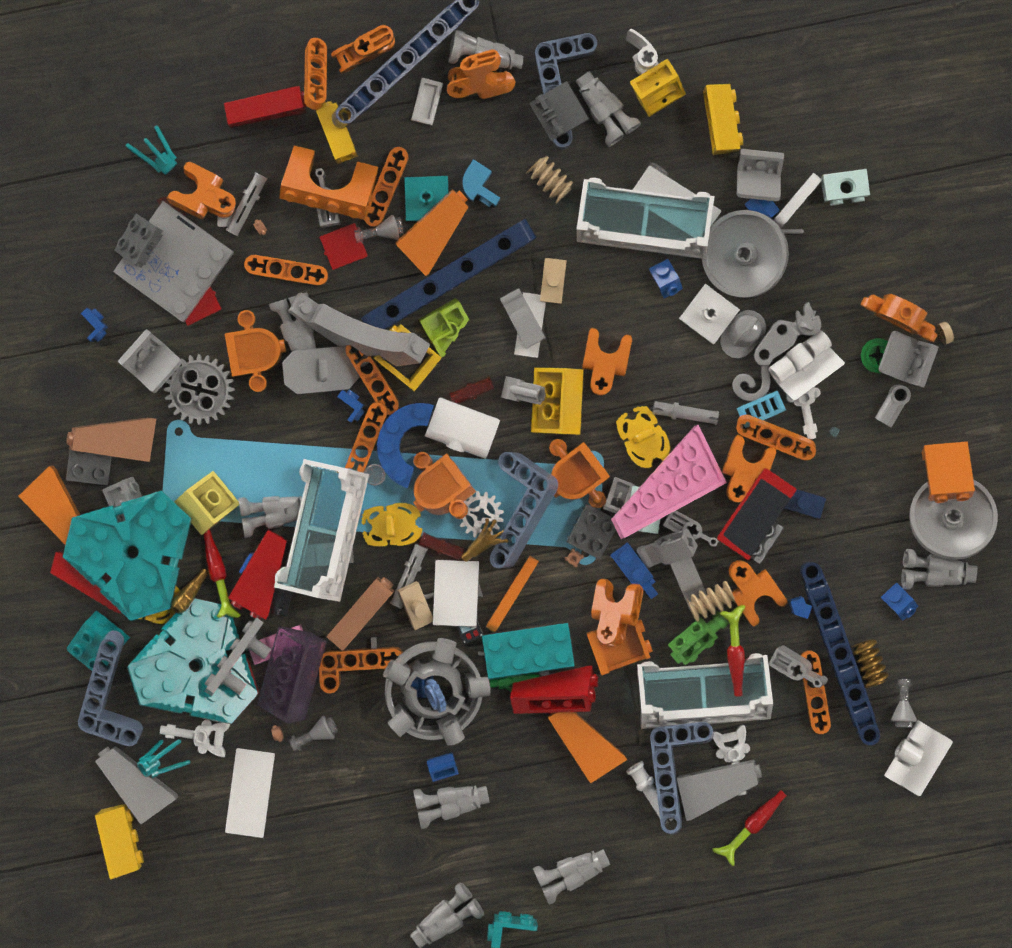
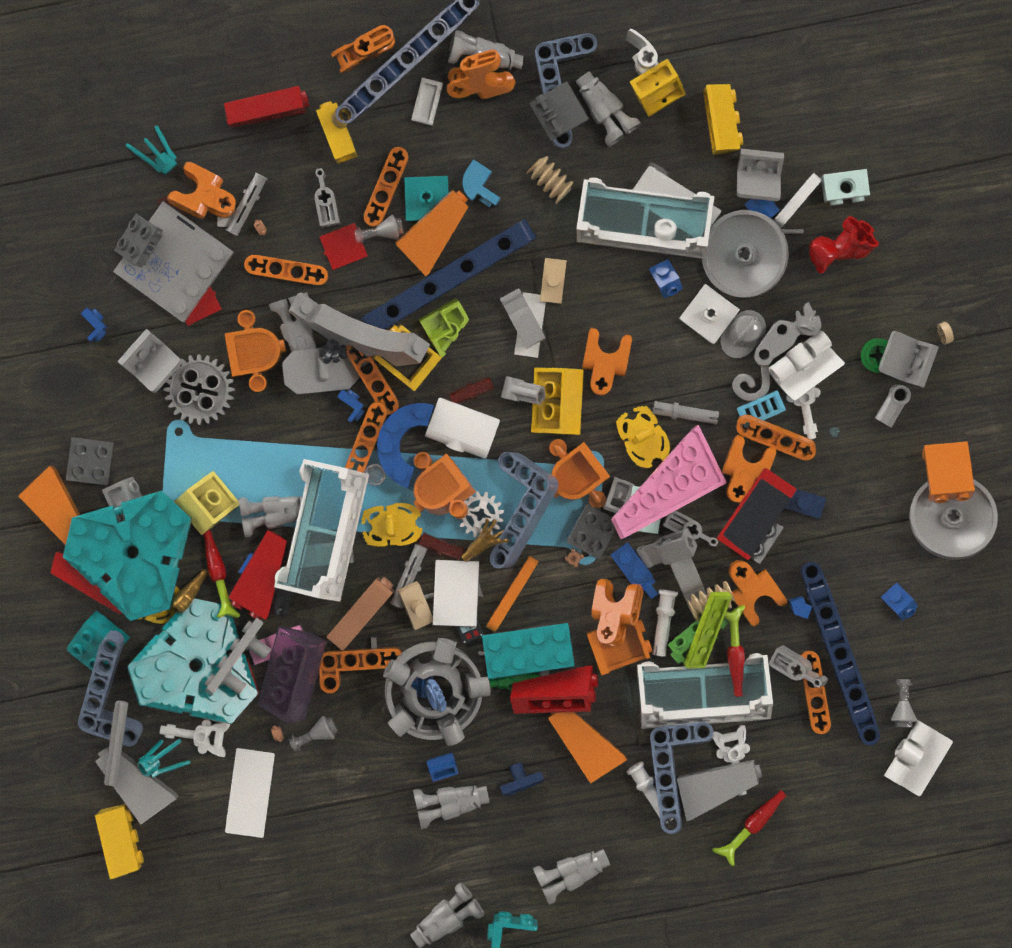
(116, 743): none -> light grey axle
(118, 439): nougat slope -> none
(315, 73): orange beam -> none
(333, 351): none -> black plant
(349, 200): orange arch -> none
(521, 781): none -> dark blue tile
(664, 613): none -> white pin
(665, 229): none -> white tile
(707, 630): none -> lime tile
(853, 243): none -> red animal
(870, 663): pearl gold piece -> none
(901, 314): orange piece -> none
(938, 573): light grey piece -> none

